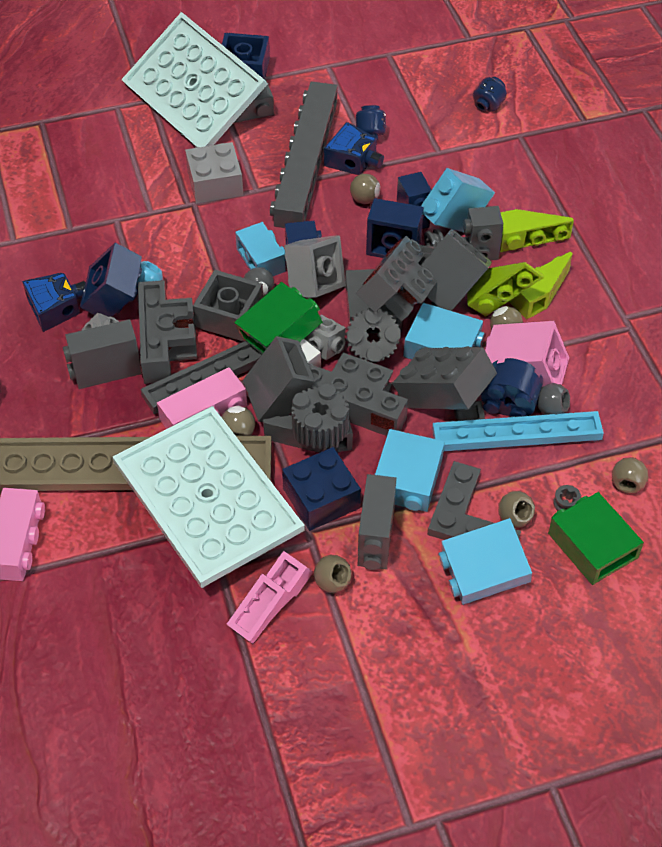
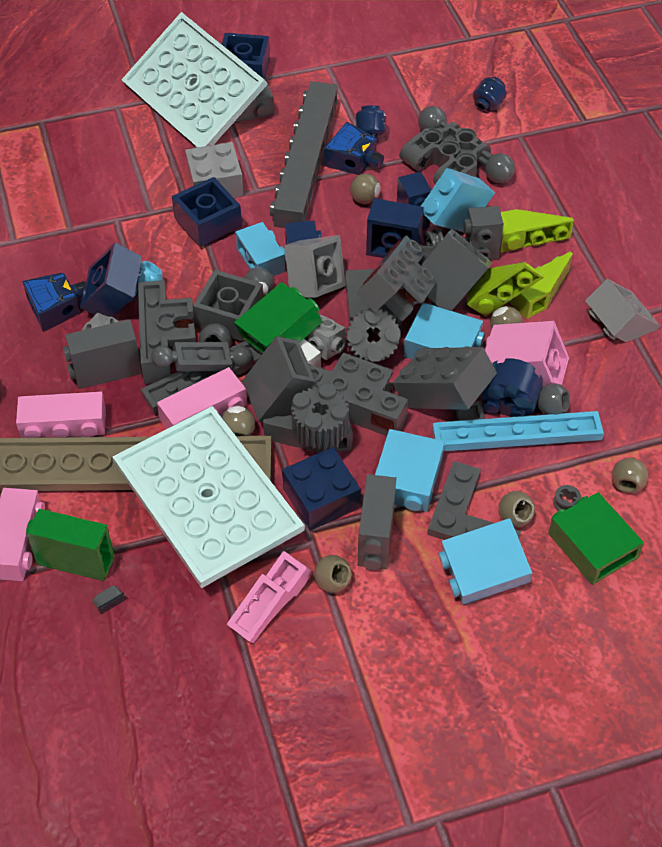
(61, 415): none -> bright pink brick
(70, 544): none -> green brick
(108, 599): none -> piece
(201, 356): none -> dark grey plate
(207, 211): none -> dark blue brick
(215, 333): none -> dark grey piece
(453, 149): none -> dark grey connector
(620, 312): none -> light grey slope

